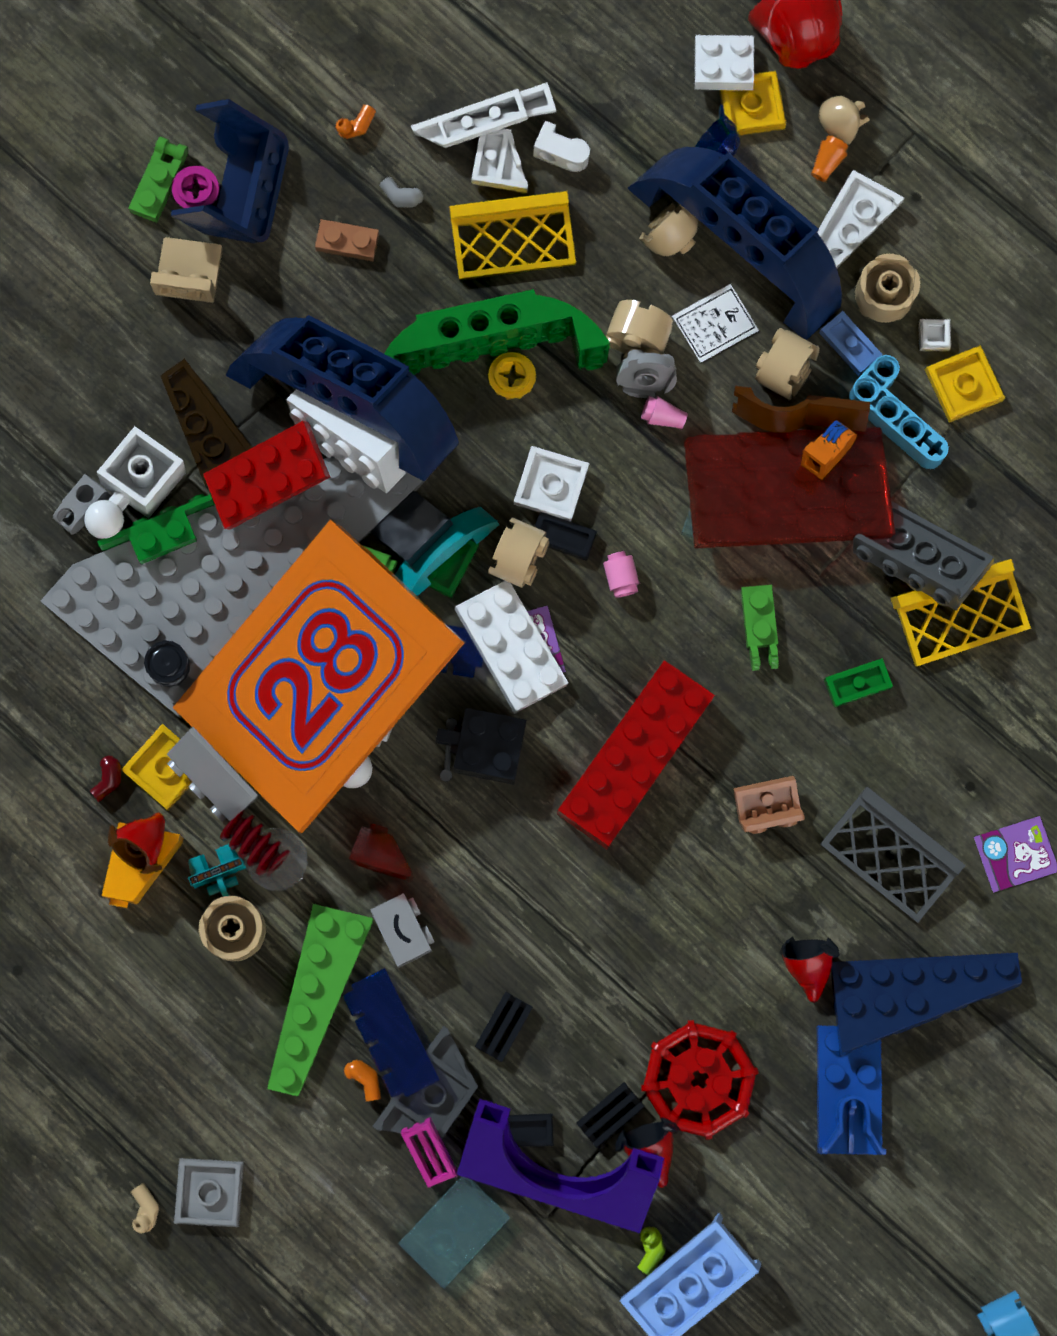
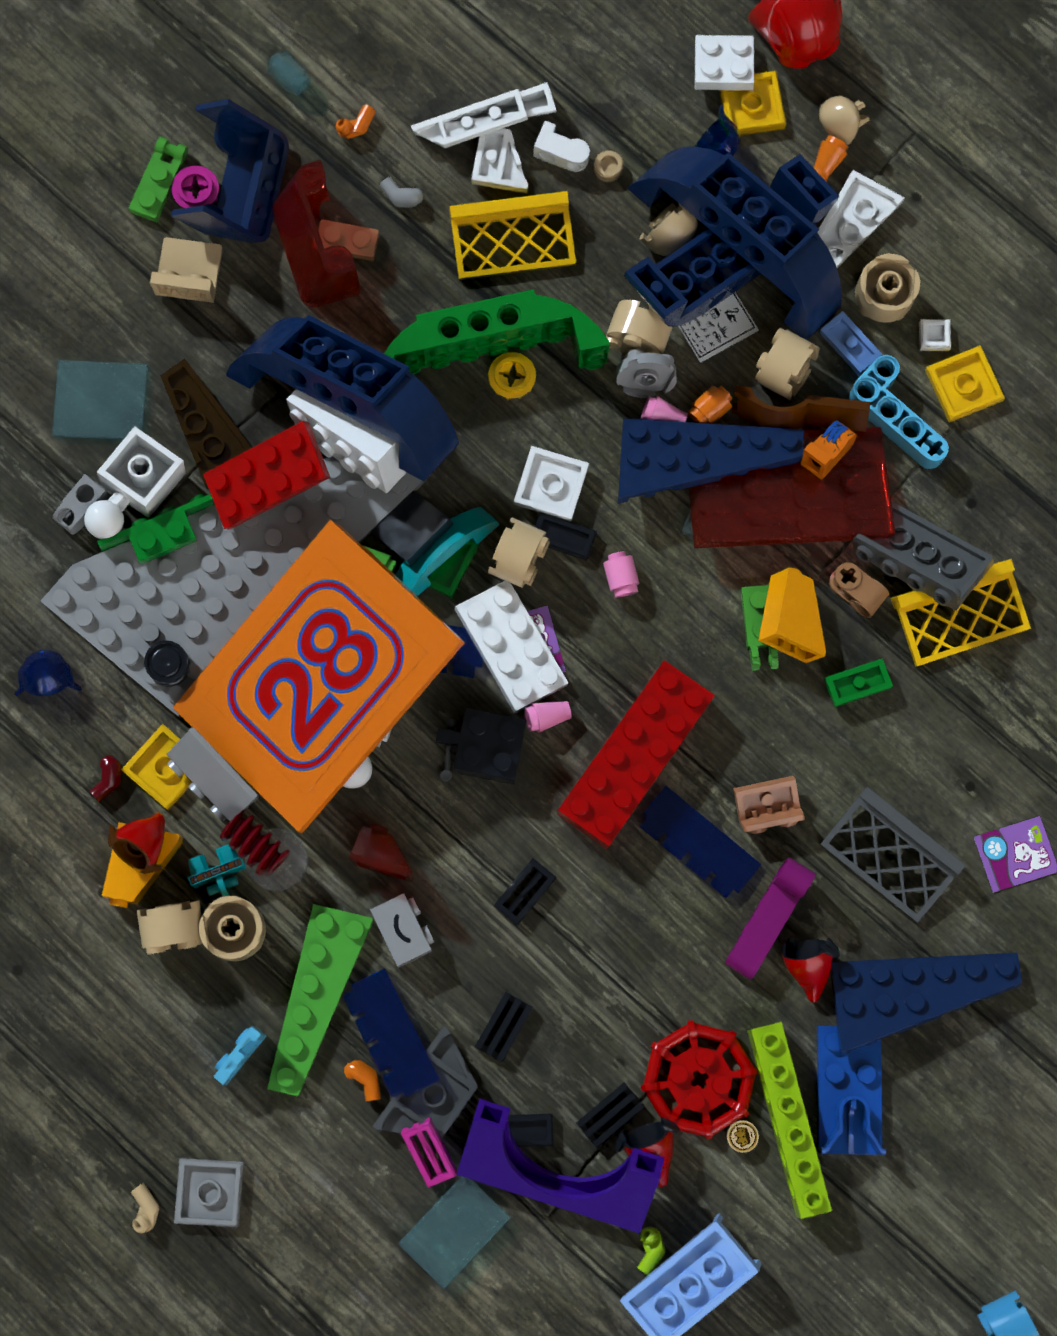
(45, 674): none -> clear blue hair
(99, 399): none -> clear light blue piece
(170, 925): none -> tan brick
(246, 1045): none -> medium azure wing
(288, 73): none -> clear light blue brick
(318, 272): none -> clear red windscreen
(508, 912): none -> black tile
(546, 715): none -> bright pink cone
(608, 166): none -> tan tile
(692, 454): none -> dark blue wing
(707, 844): none -> clear blue windscreen
(708, 268): none -> dark blue slope
(711, 405): none -> orange brick
(742, 1136): none -> tile
(769, 917): none -> magenta beam
(789, 1121): none -> lime brick
(793, 617): none -> light orange slope
(860, 591): none -> medium nougat piece

